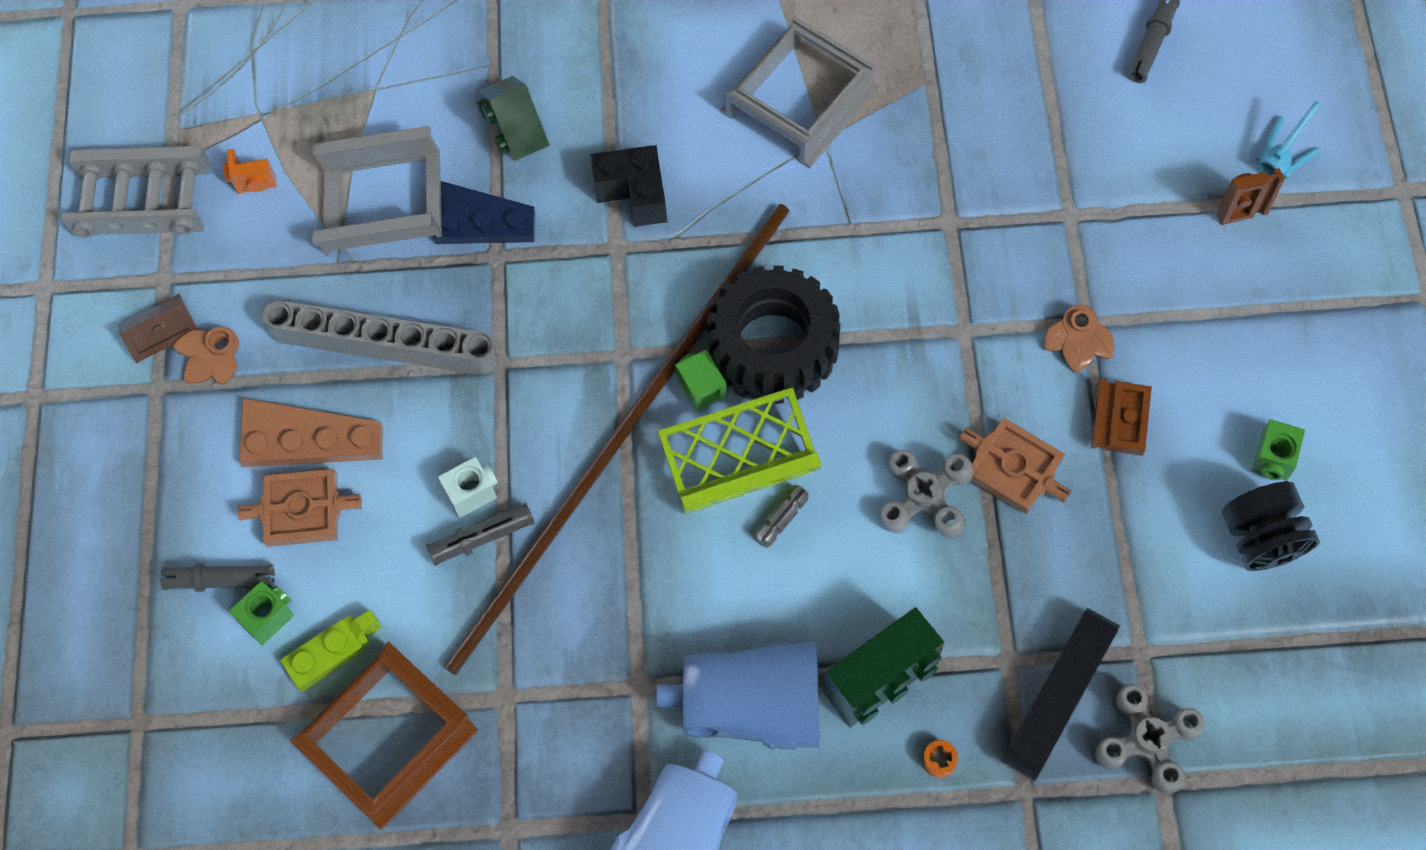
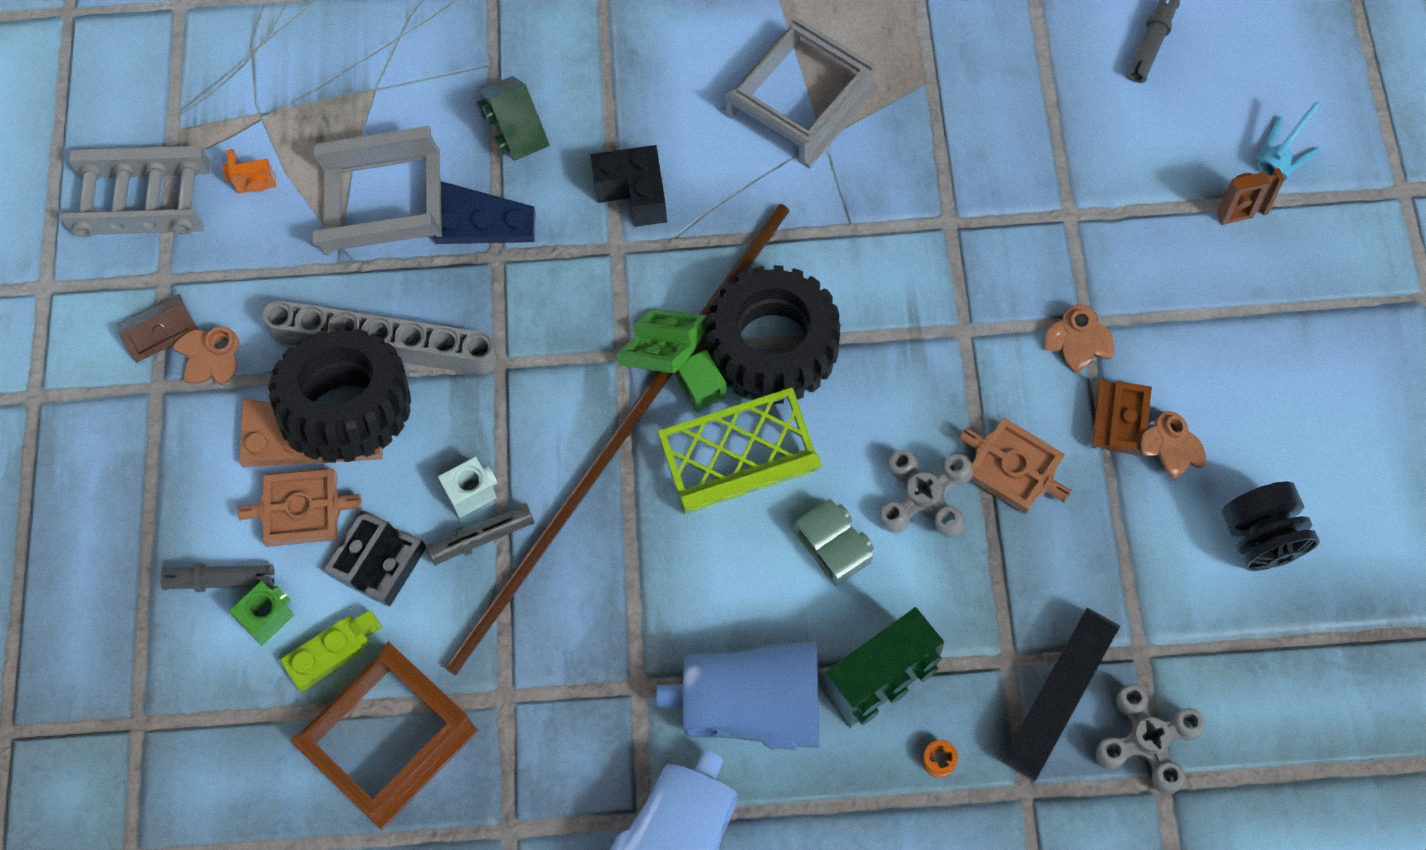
(347, 427): none -> black tyre
(375, 558): none -> black slope
(663, 340): none -> bright green slope
(781, 516): flat silver axle -> none
(834, 541): none -> sand green brick
(1174, 446): none -> nougat plate
(1283, 438): bright green brick -> none

